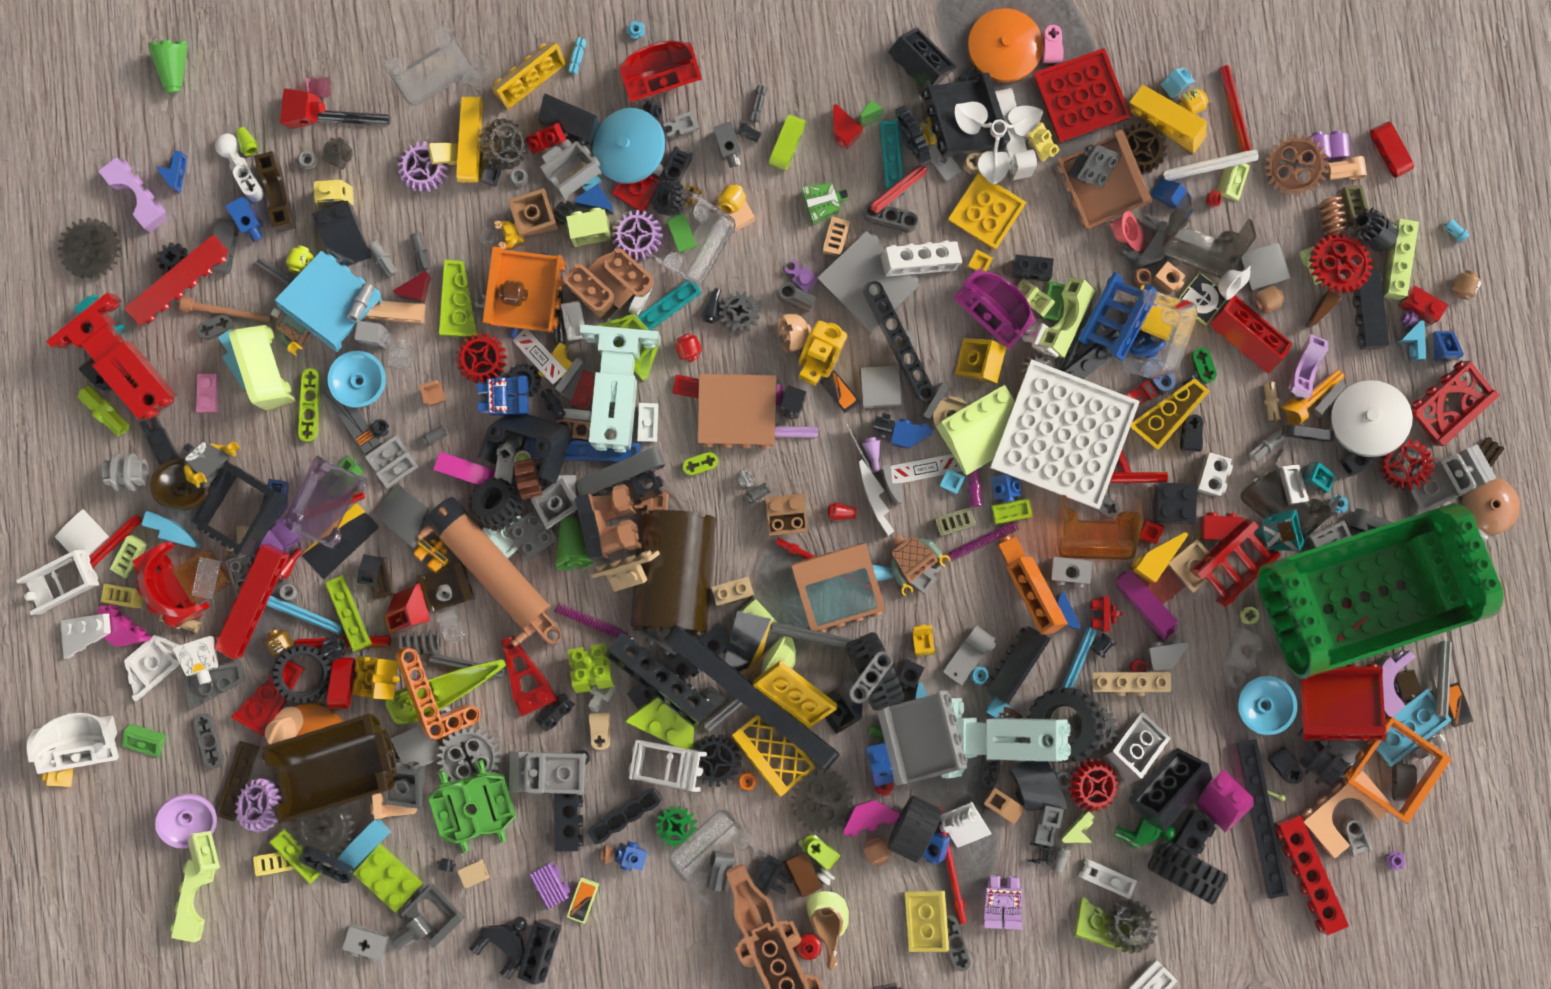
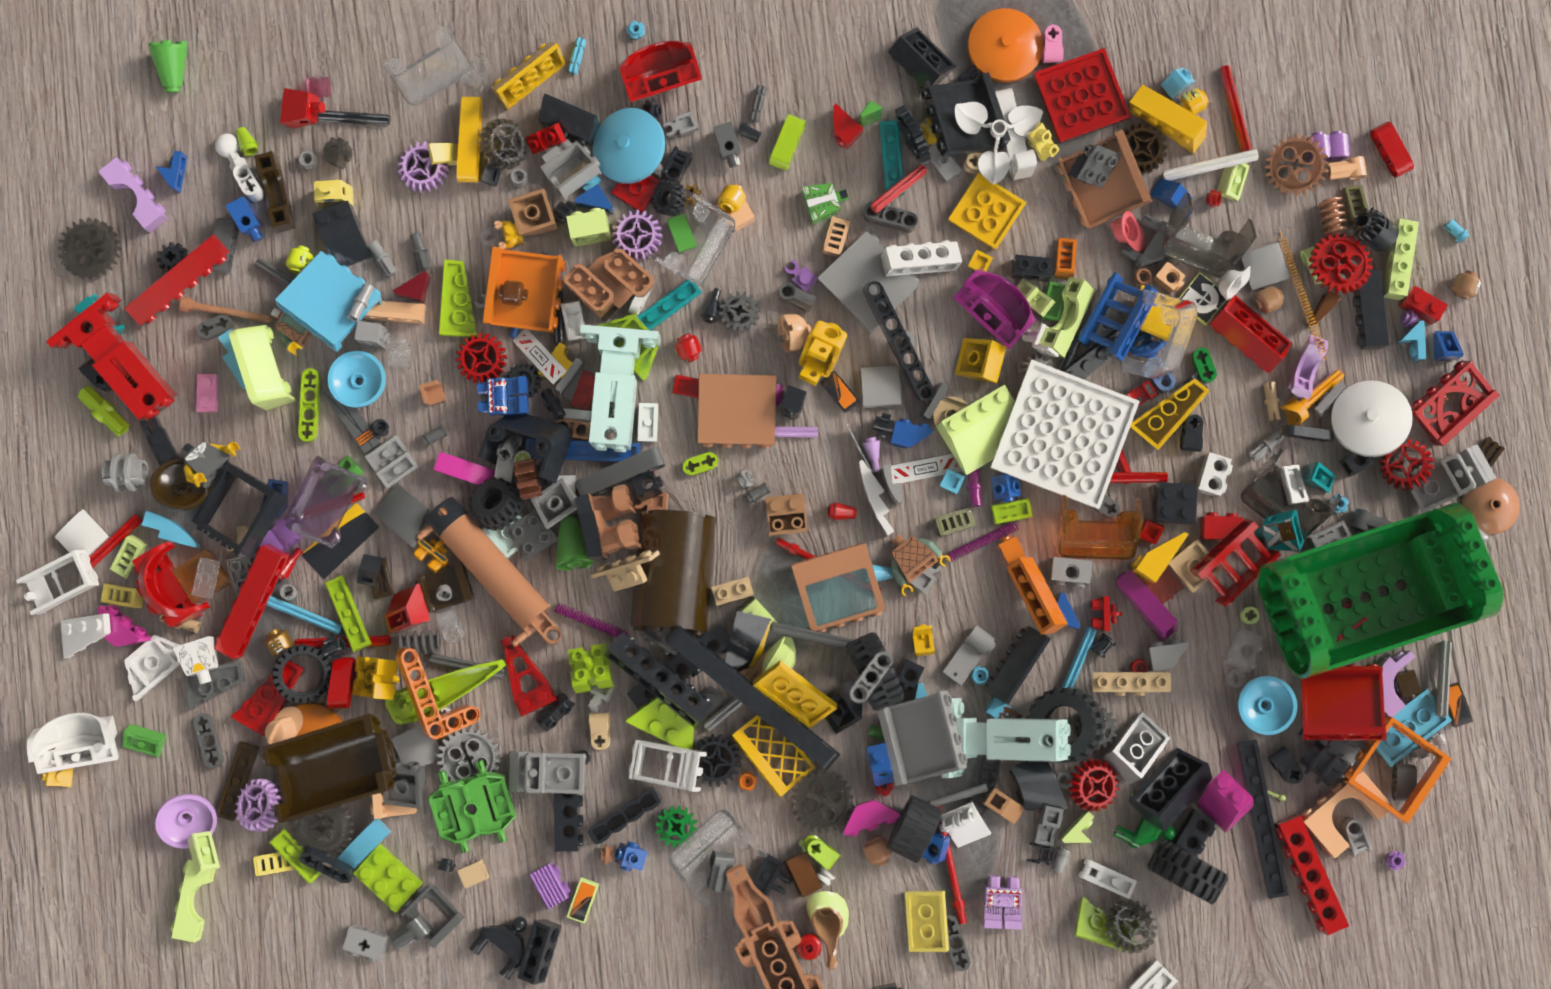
(959, 795): none -> light grey bar
(1065, 270): none -> orange slope
(1301, 294): none -> light orange piece

